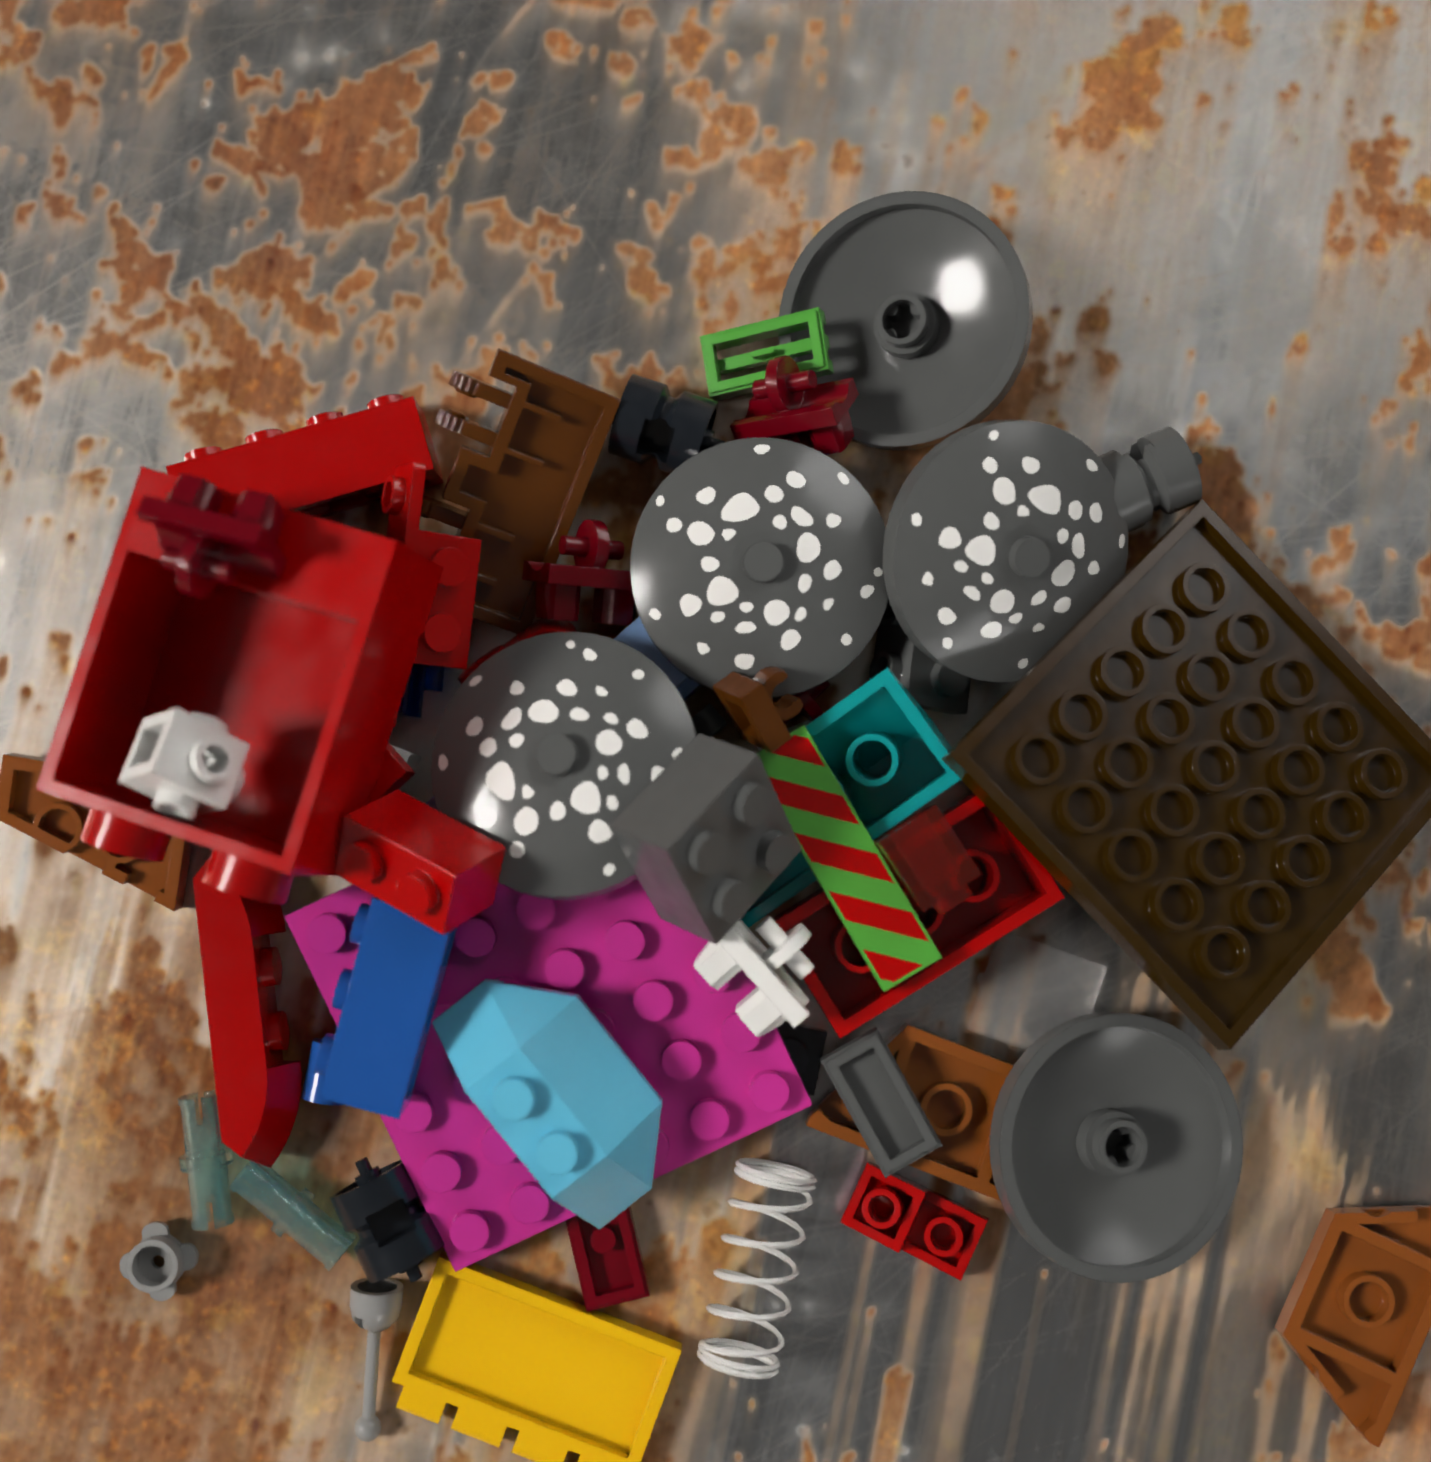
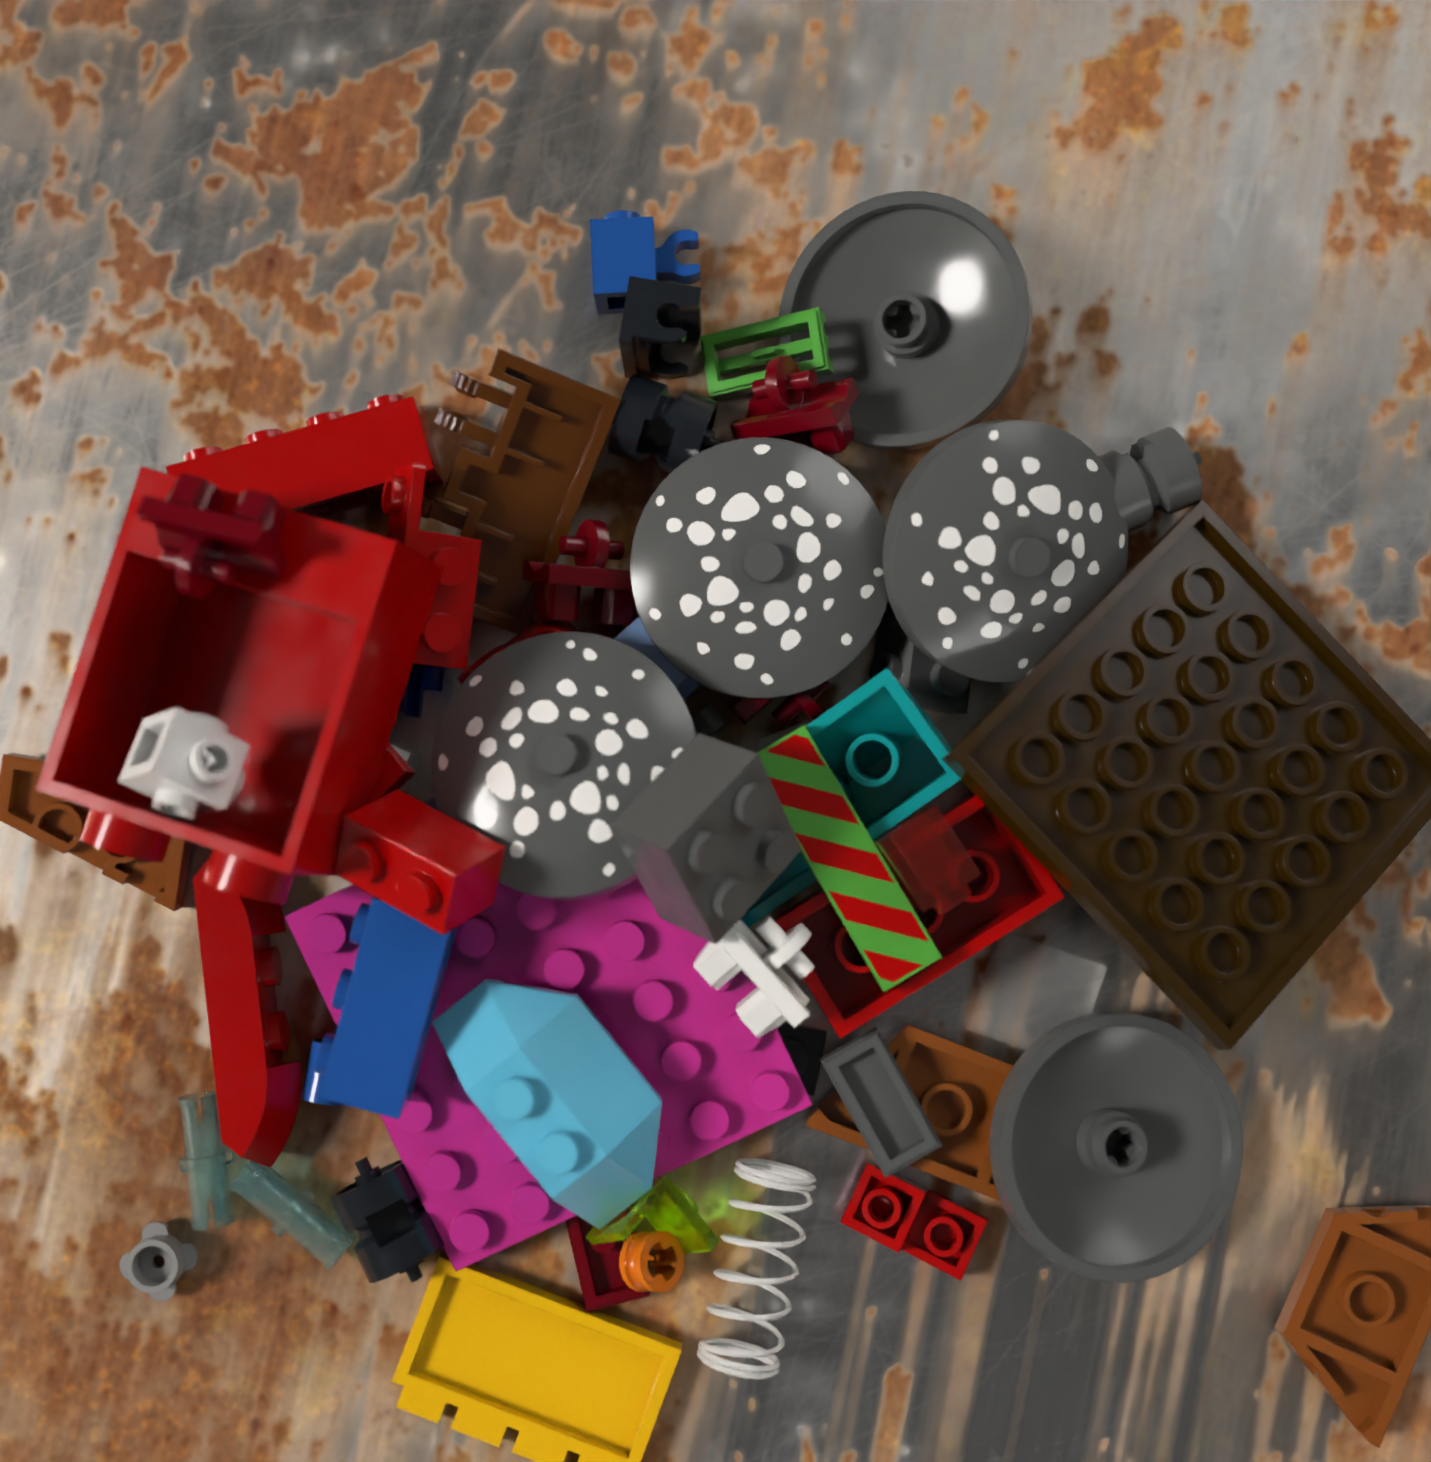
(375, 1309): light grey hinge -> none
(625, 248): none -> blue brick
(635, 1258): none -> orange bush
(654, 317): none -> black hinge
(667, 1210): none -> clear neon green bracket
(752, 708): reddish brown tile -> none

